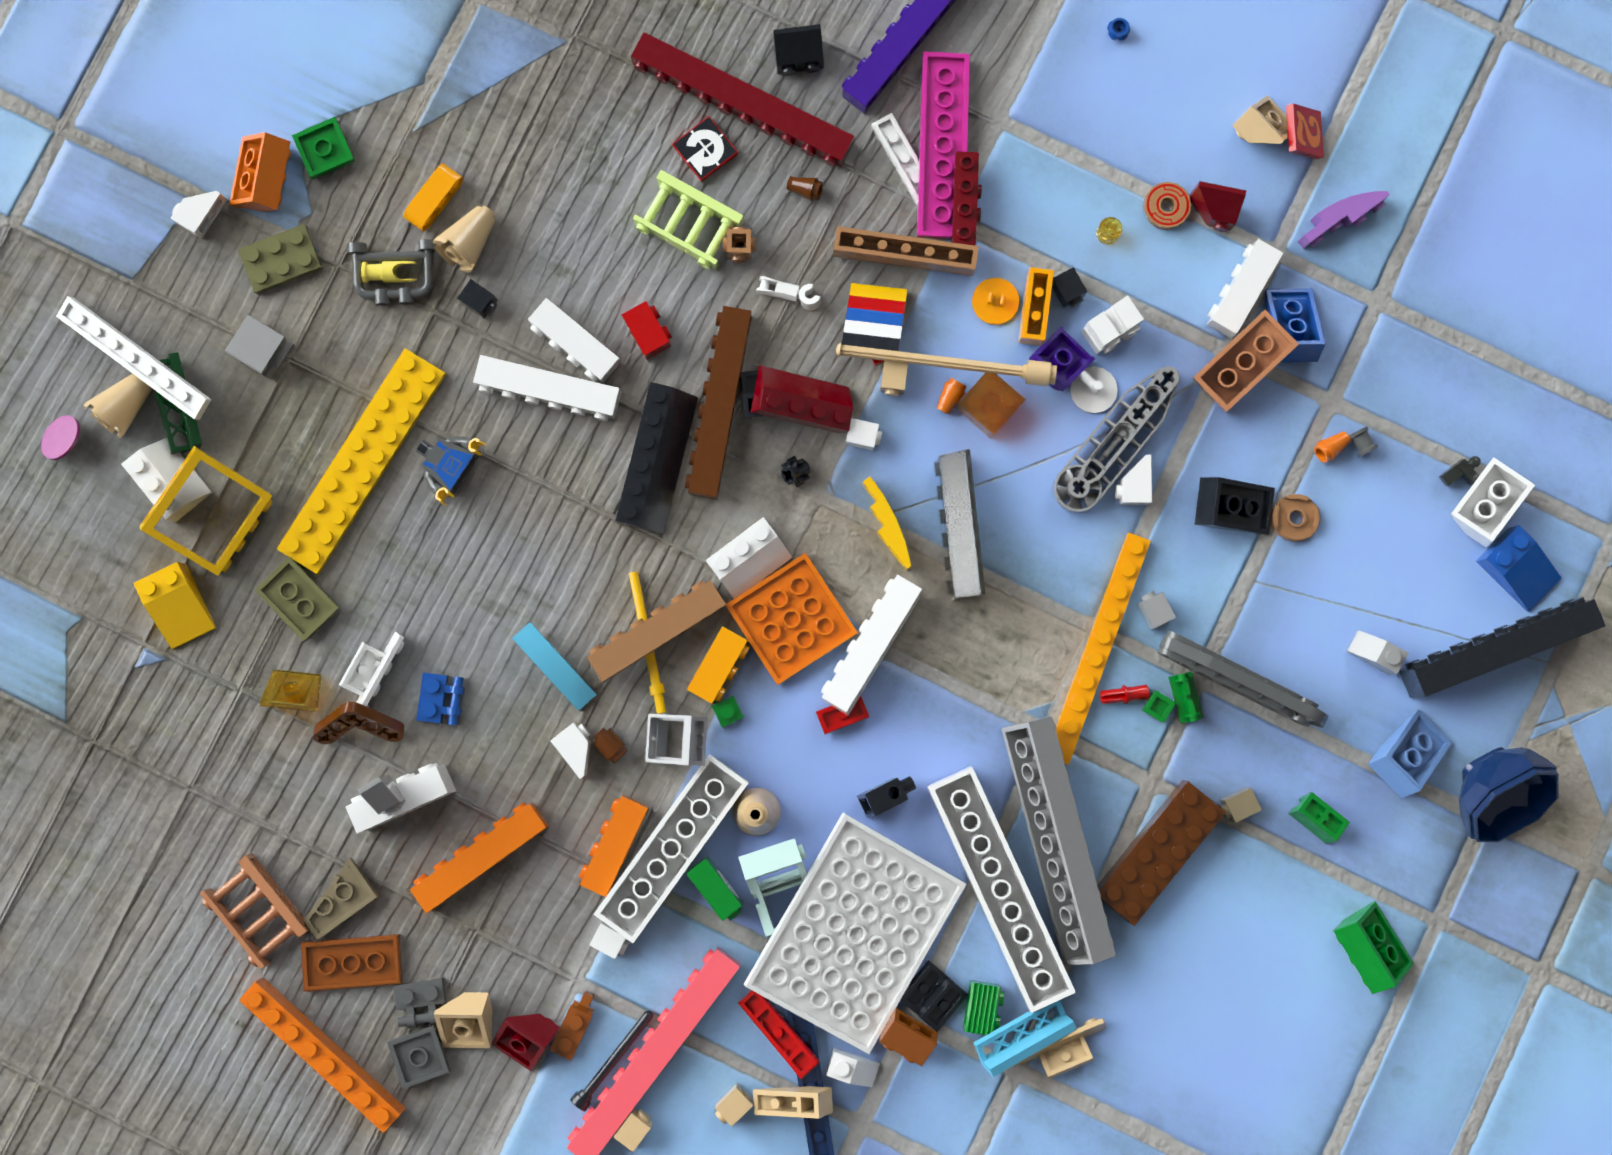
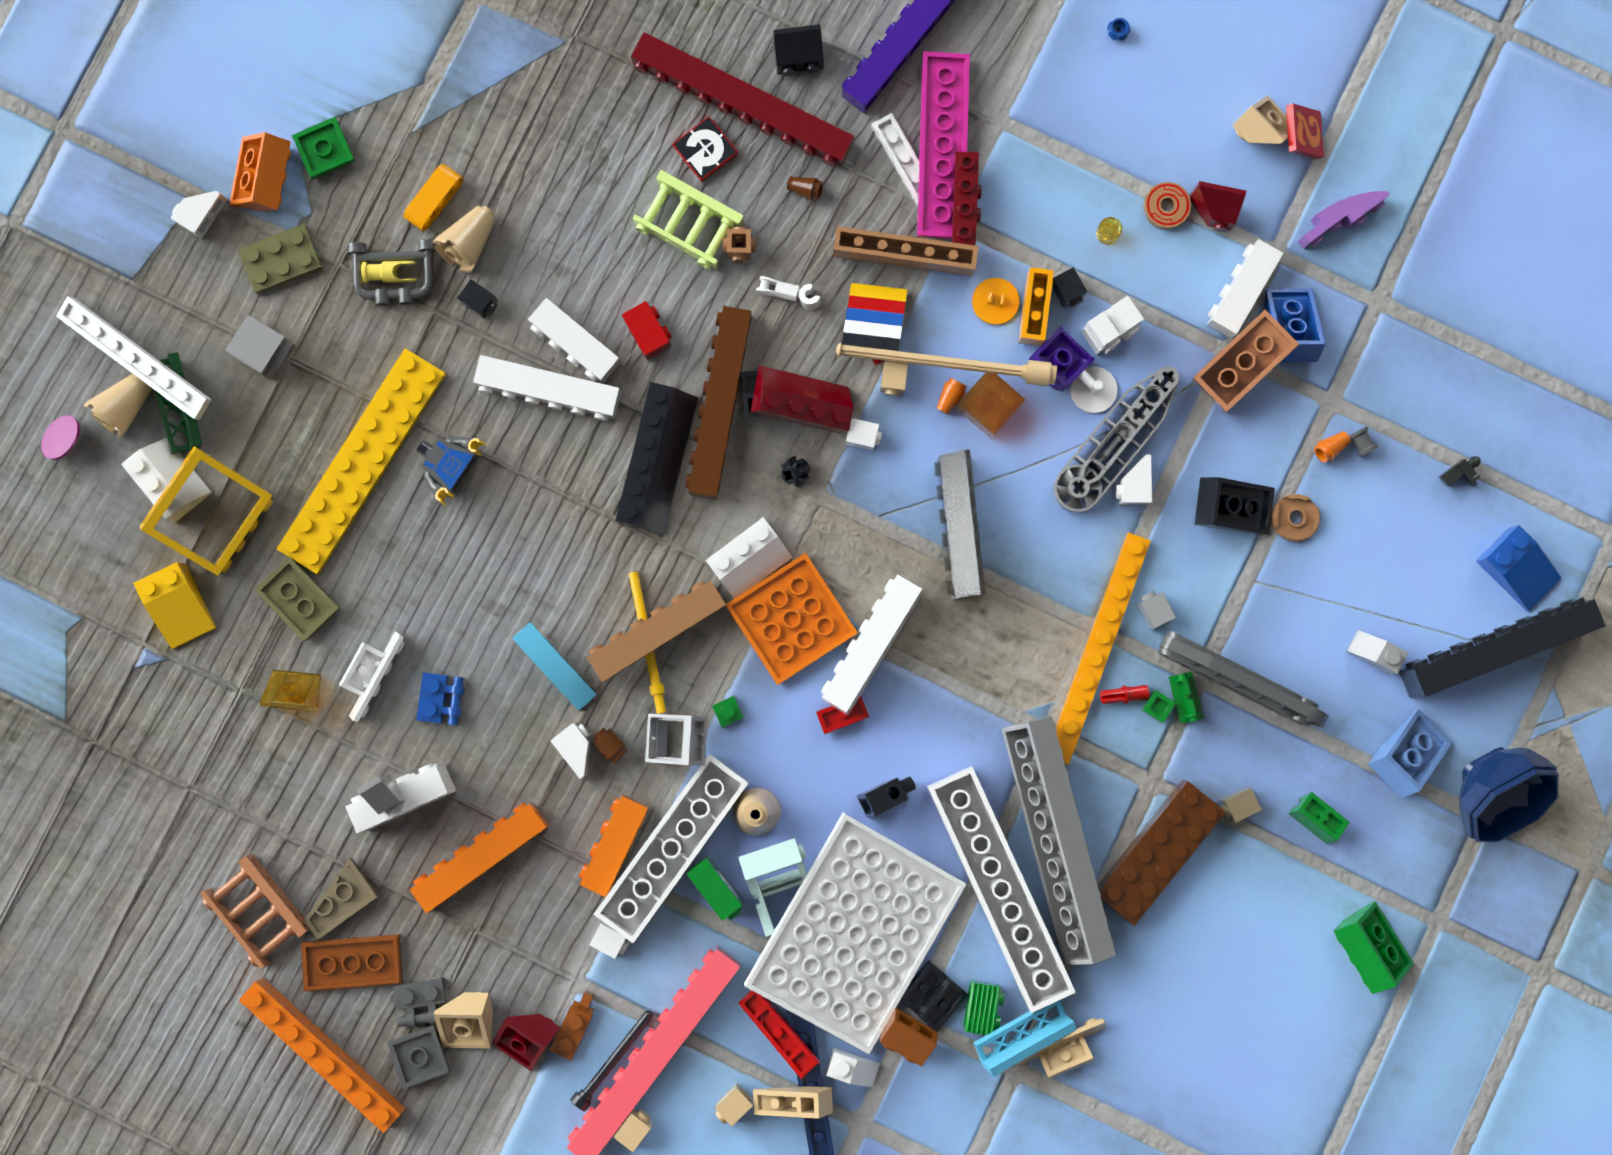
(359, 716): reddish brown beam -> none
(718, 665): light orange brick -> none
(891, 531): yellow slope -> none
(1491, 502): white slope -> none

